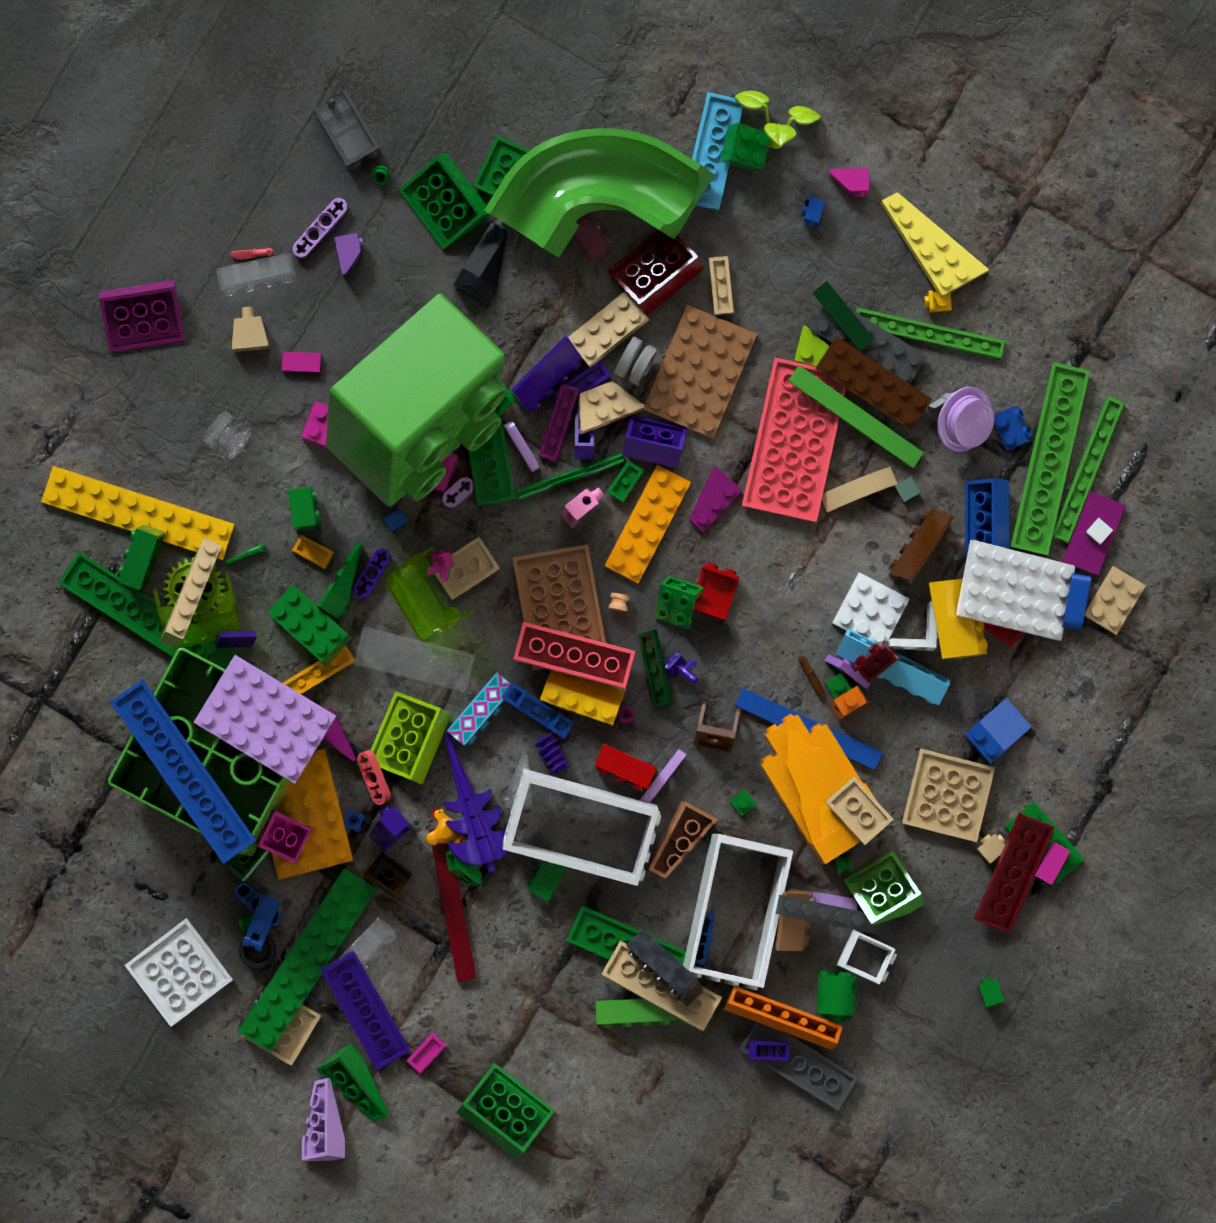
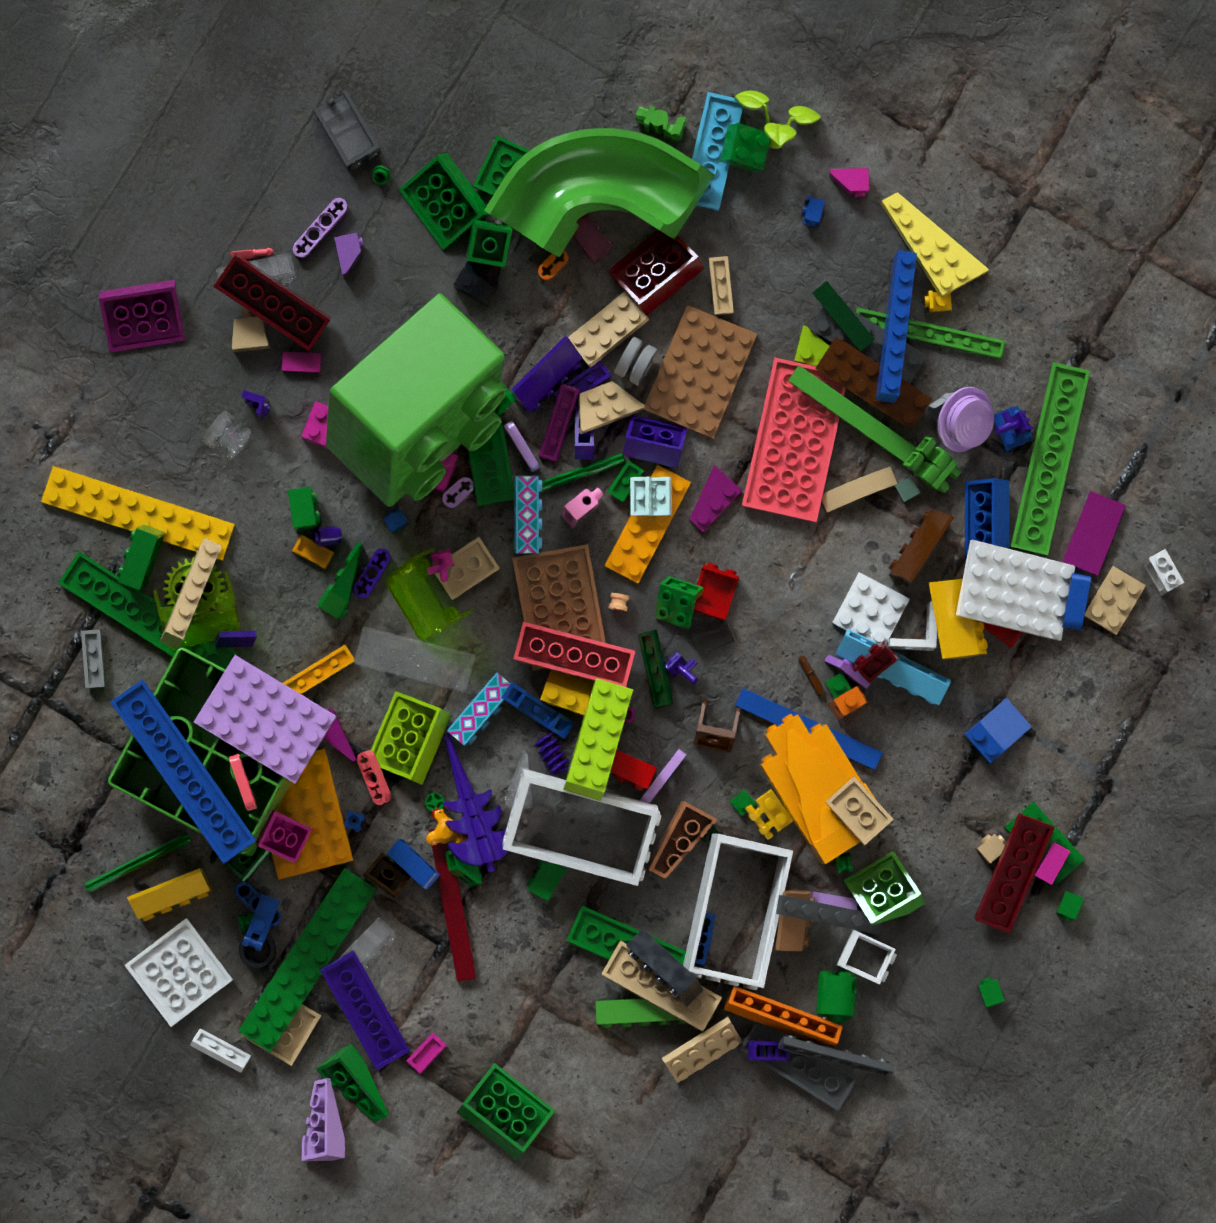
(93, 659): none -> light grey plate
(137, 862): none -> green axle
(169, 894): none -> yellow slope
(220, 1050): none -> white plate
(243, 782): none -> coral beam
(249, 552): green piece -> none
(257, 401): none -> dark purple bracket
(272, 302): none -> dark red brick
(309, 625): green brick -> none
(327, 536): none -> dark purple brick
(390, 828): dark purple wedge -> none
(413, 864): none -> blue beam
(434, 801): none -> green wheel
(489, 243): none -> green brick
(527, 514): none -> brick
(556, 268): none -> orange beam
(598, 739): none -> lime brick
(651, 496): none -> light aqua slope
(658, 122): none -> bright green hips
(702, 1050): none -> tan plate
(773, 809): none -> yellow plate
(829, 1054): none -> dark grey plate
(896, 326): none -> blue brick
(936, 471): none -> bright green hips
(948, 795): tan plate -> none
(1018, 422): none -> dark purple arm
(1069, 906): none -> green brick
(1087, 469): bright green tile -> none
(1099, 531): white tile -> none
(1162, 577): none -> white window

